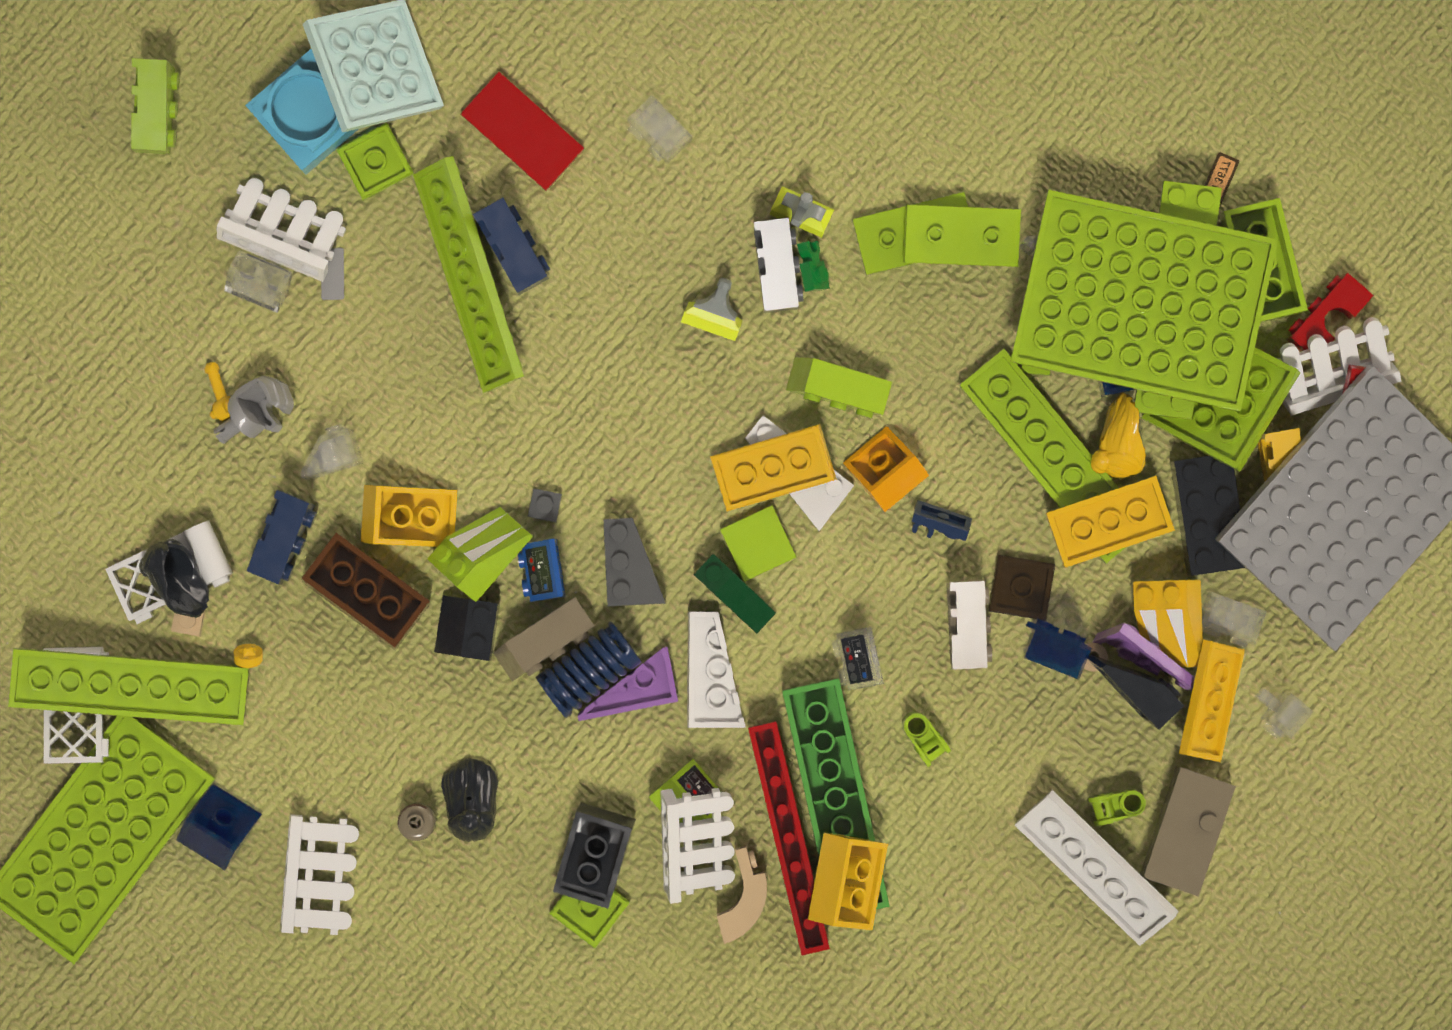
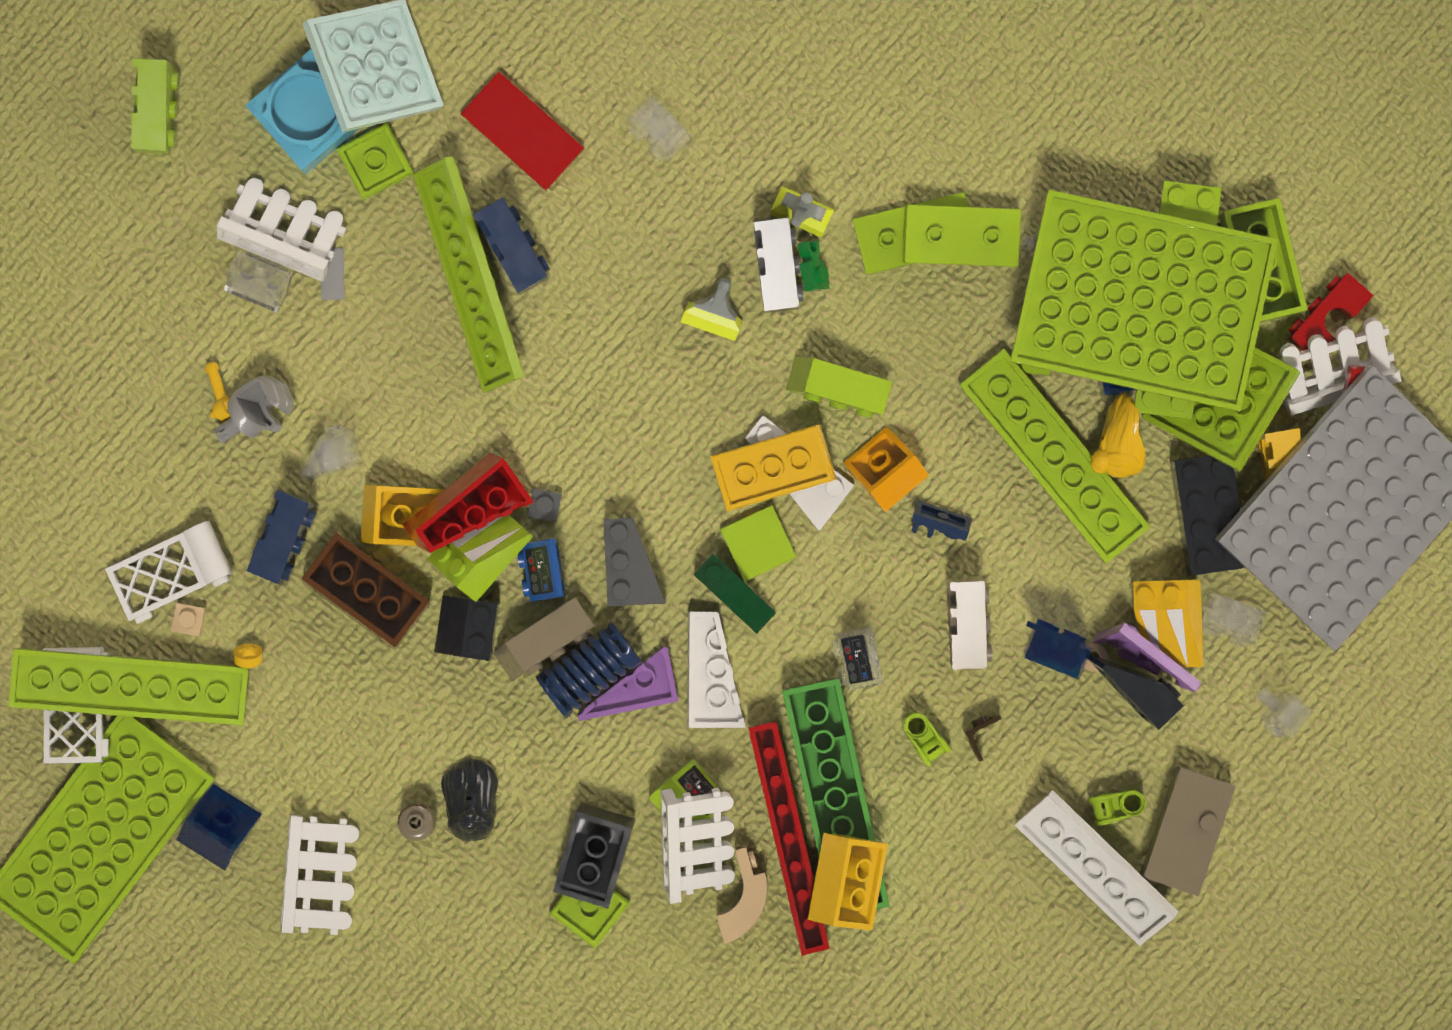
(175, 577): black hair -> none
(468, 504): none -> red wedge
(978, 724): none -> dark brown bracket
(1021, 587): dark brown tile -> none
(1110, 521): yellow plate -> none
(1211, 701): yellow plate -> none
(1222, 173): clear orange sticker -> none

